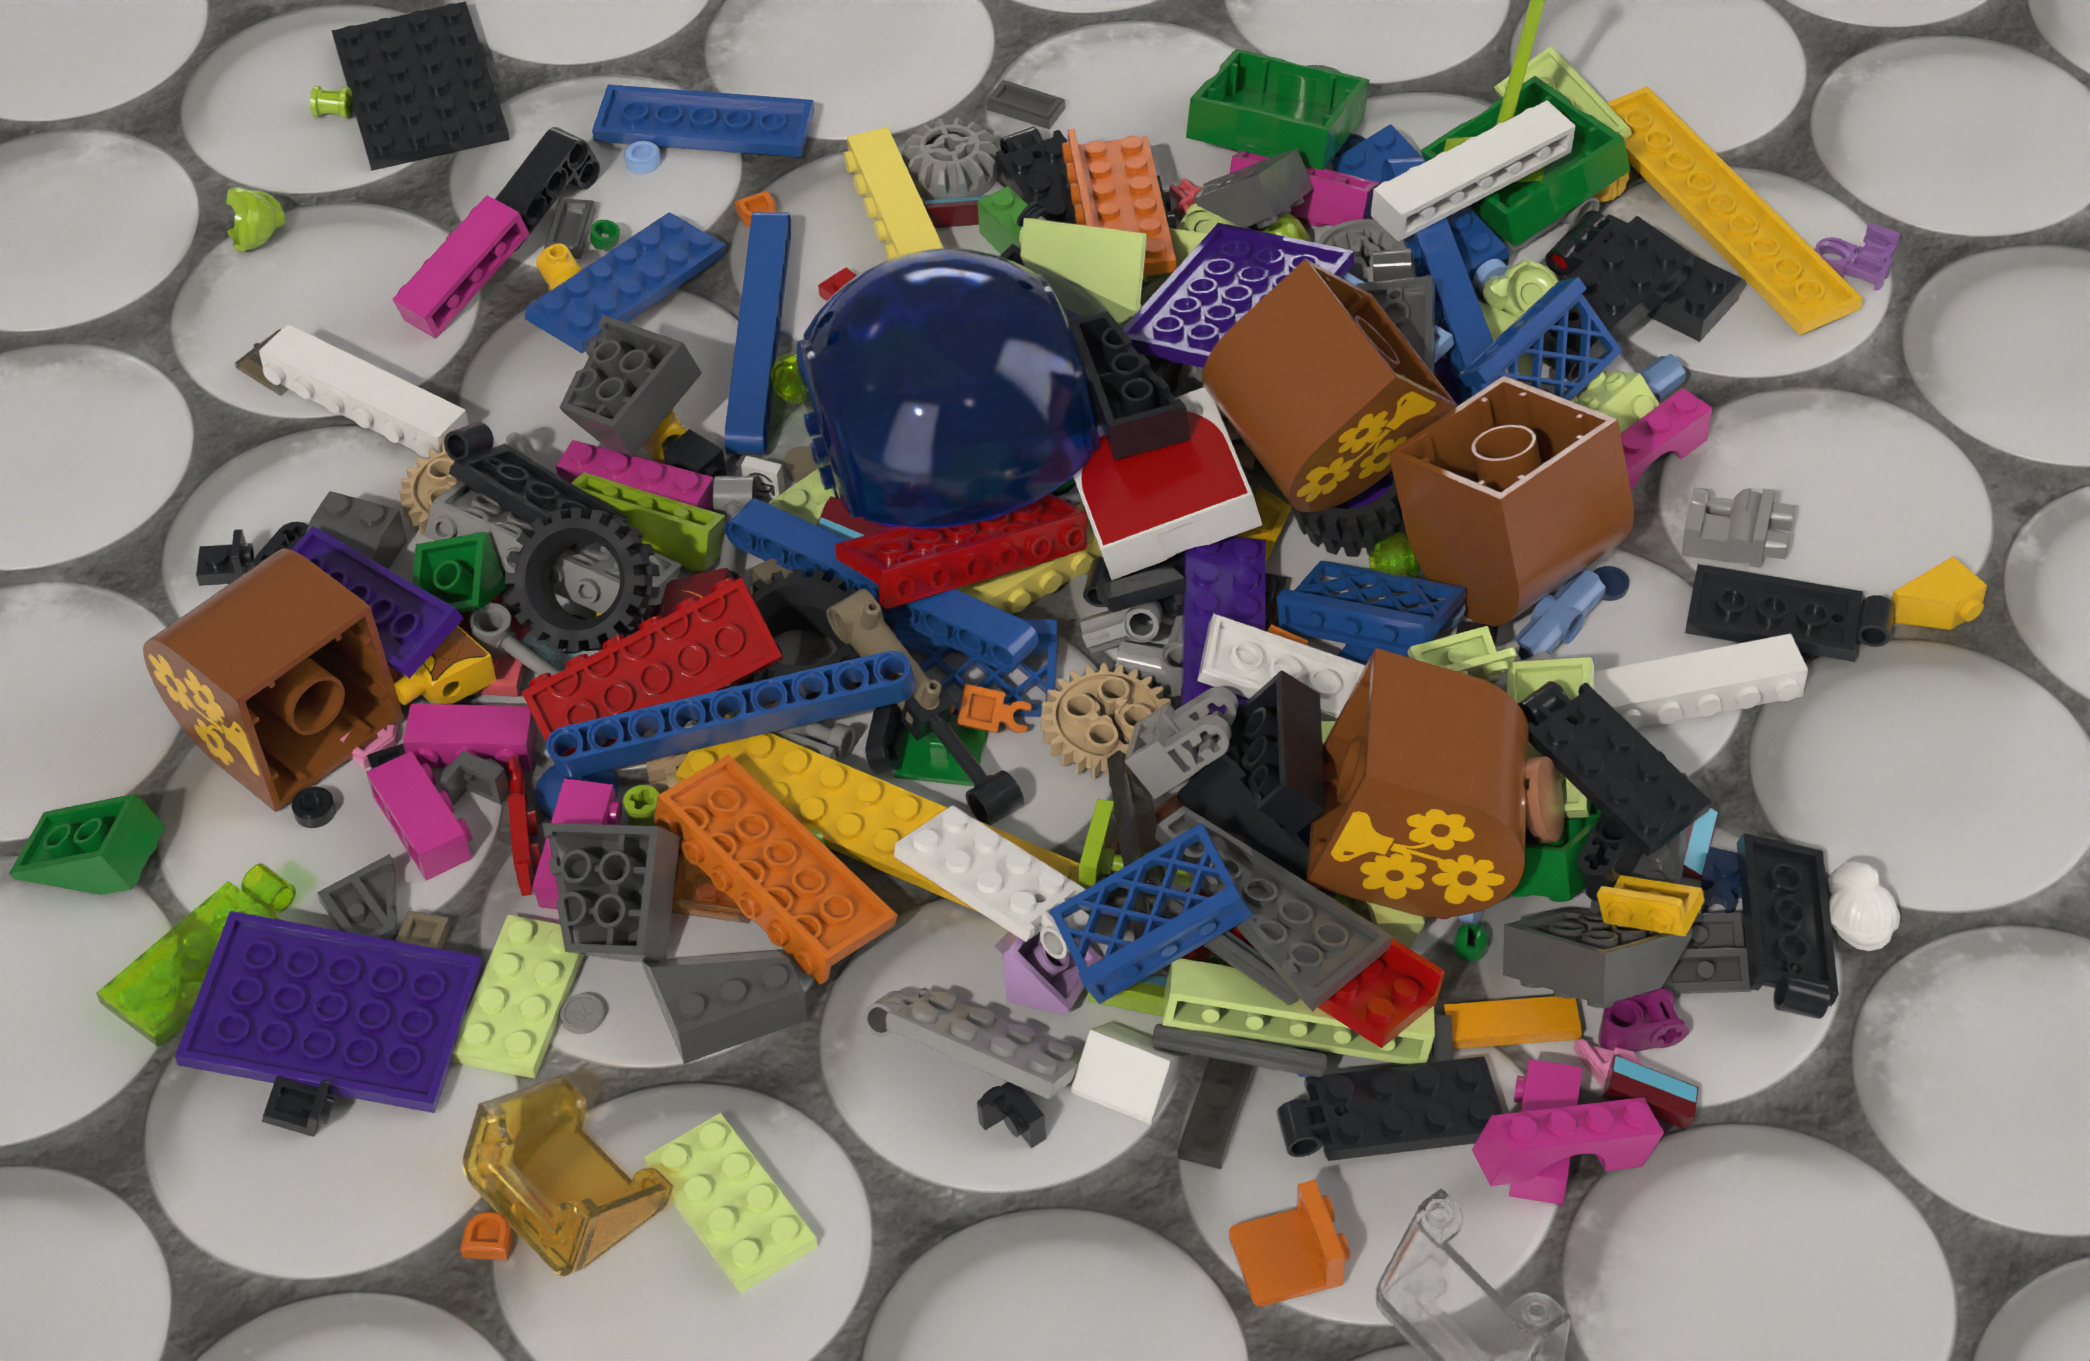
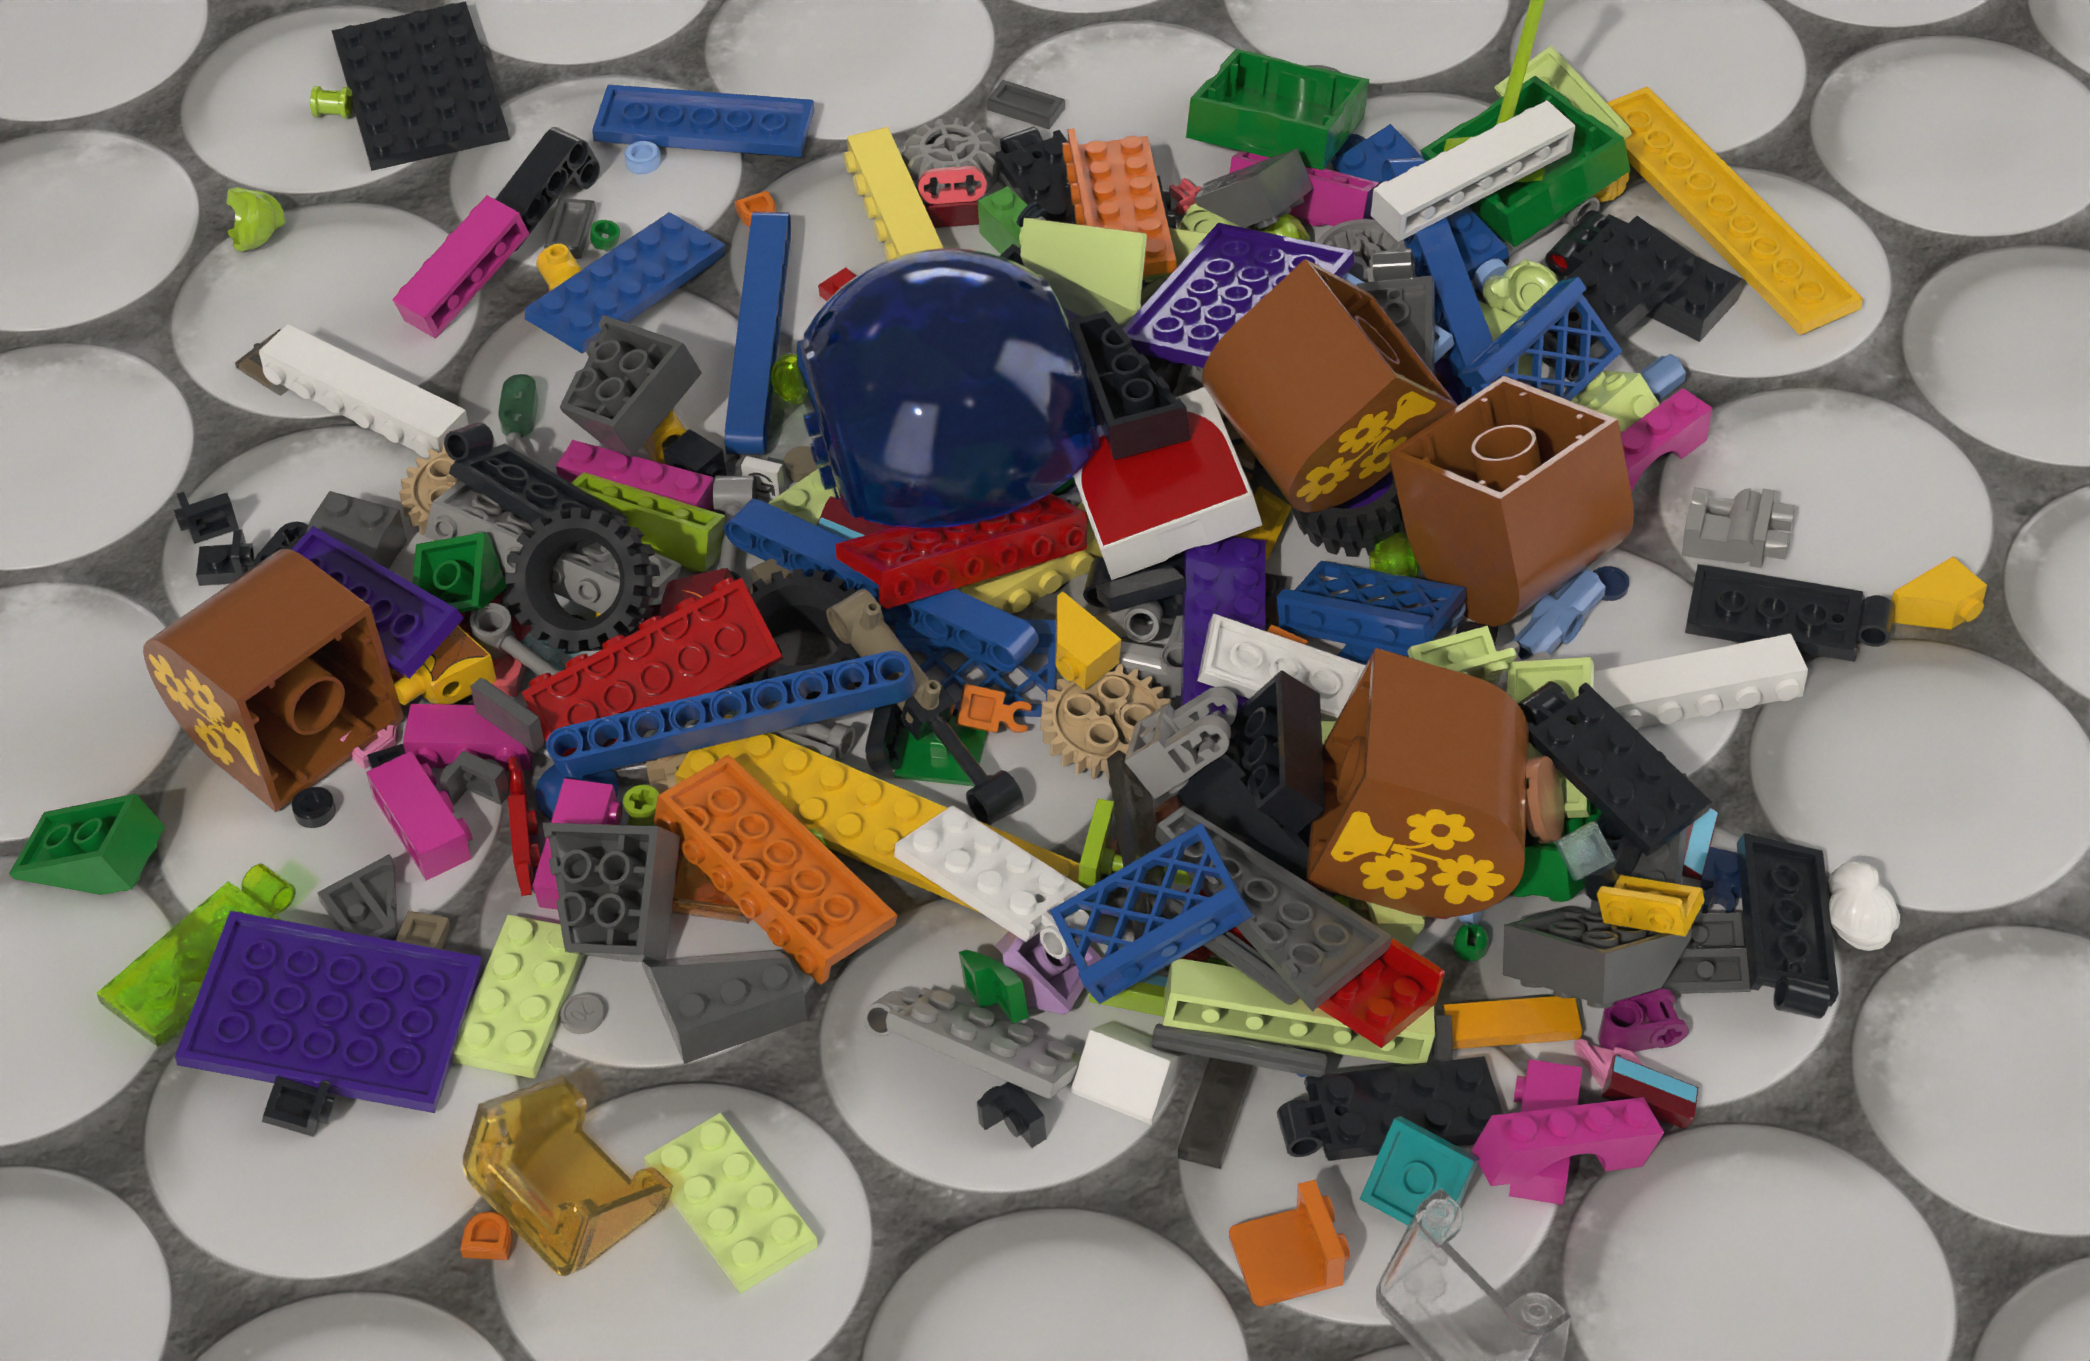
(207, 517): none -> black bracket
(507, 714): none -> dark grey tile
(526, 405): none -> clear green beam
(952, 194): none -> coral beam
(993, 983): none -> green slope
(1082, 644): none -> yellow slope
(1413, 1168): none -> teal plate
(1584, 850): none -> clear light blue plate
(1868, 262): medium lavender piece -> none

